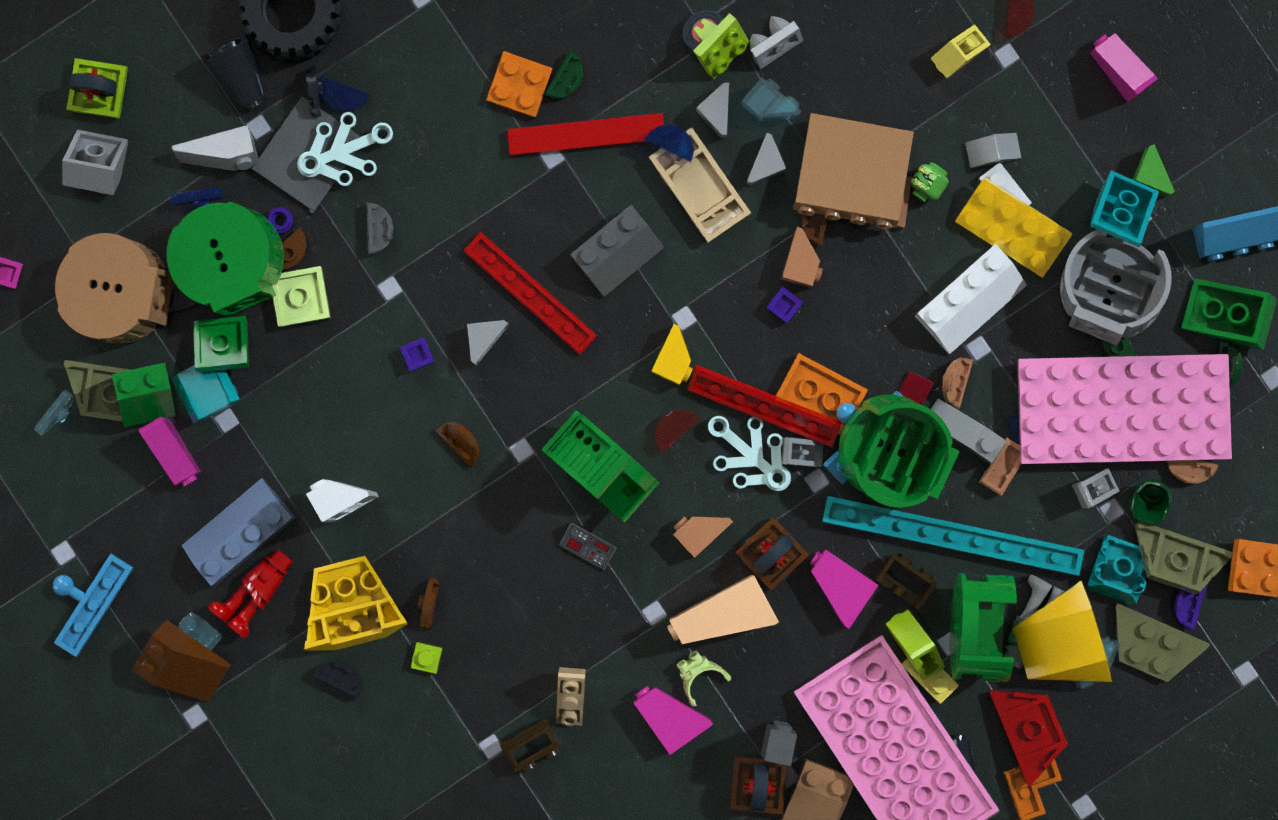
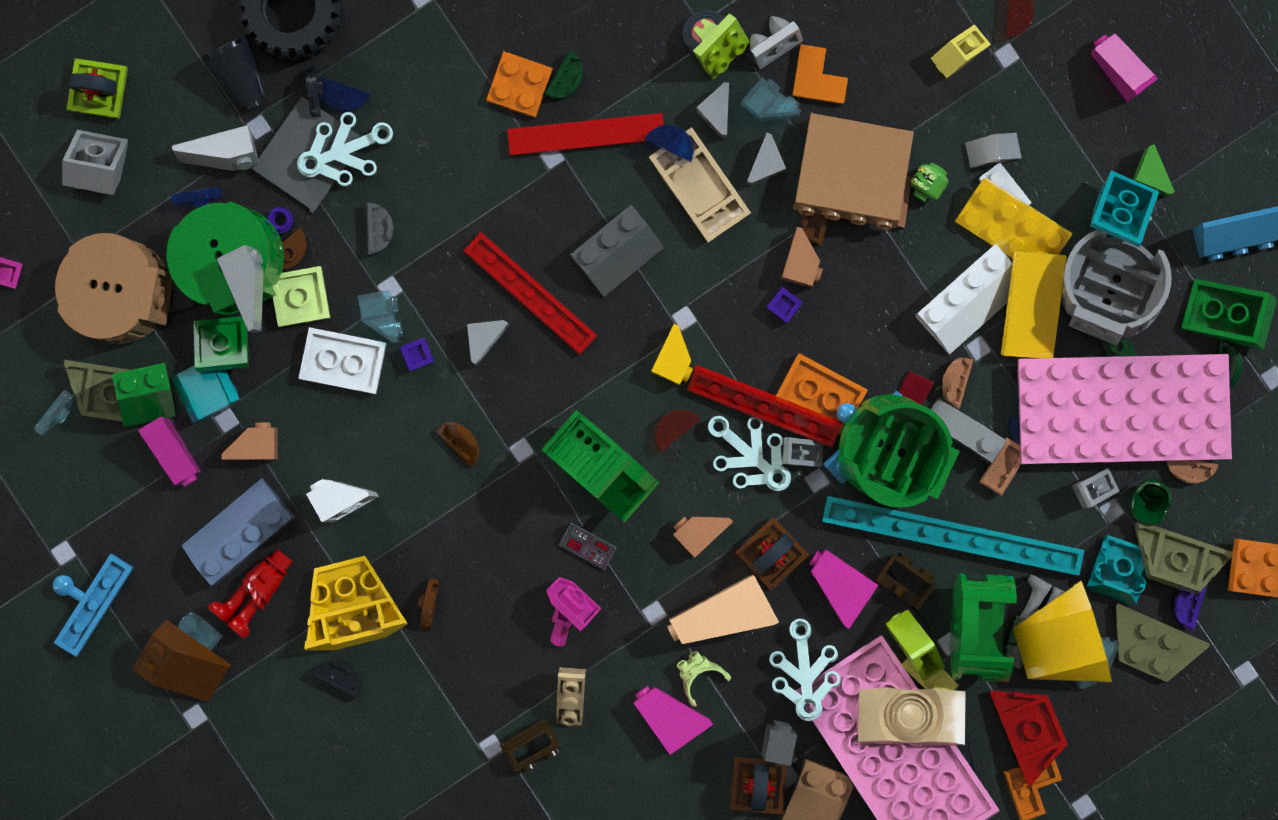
(245, 279): none -> light grey slope
(254, 444): none -> nougat slope
(342, 360): none -> white plate
(378, 313): none -> clear light blue slope
(426, 657): lime plate -> none
(571, 607): none -> dark pink piece
(805, 674): none -> light aqua plant
(811, 82): none -> orange tile
(911, 716): none -> tan slope
(1033, 305): none -> yellow tile

